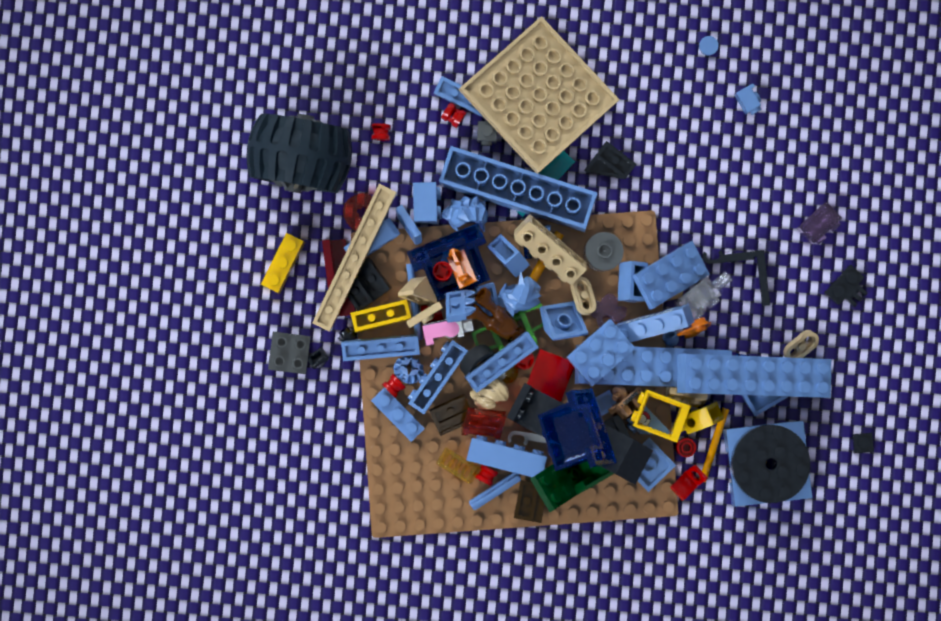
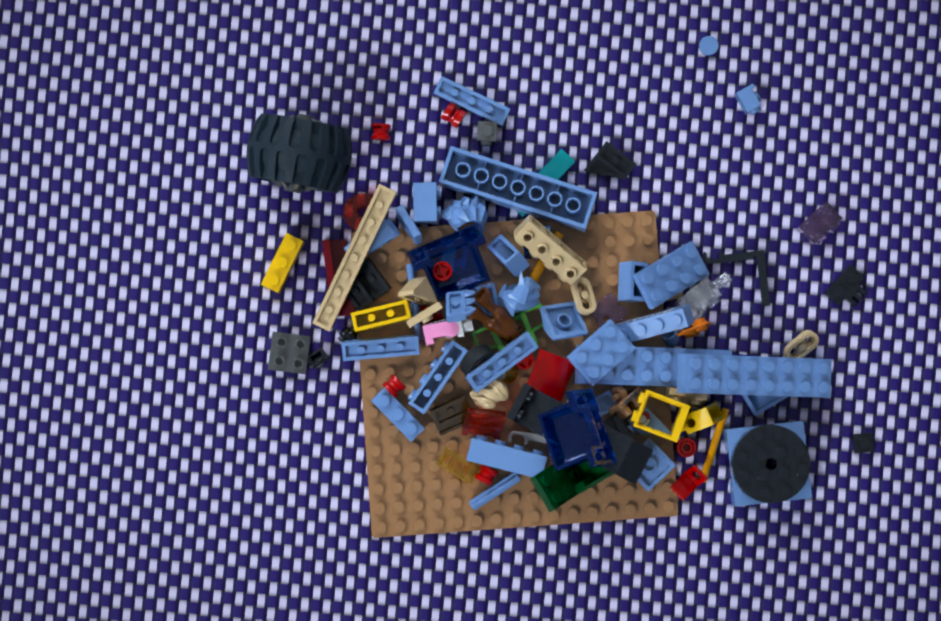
(401, 372): medium blue gear -> none
(461, 267): orange hinge -> none
(529, 503): dark brown plate -> none
(539, 95): tan plate -> none
(603, 252): dark grey piece -> none

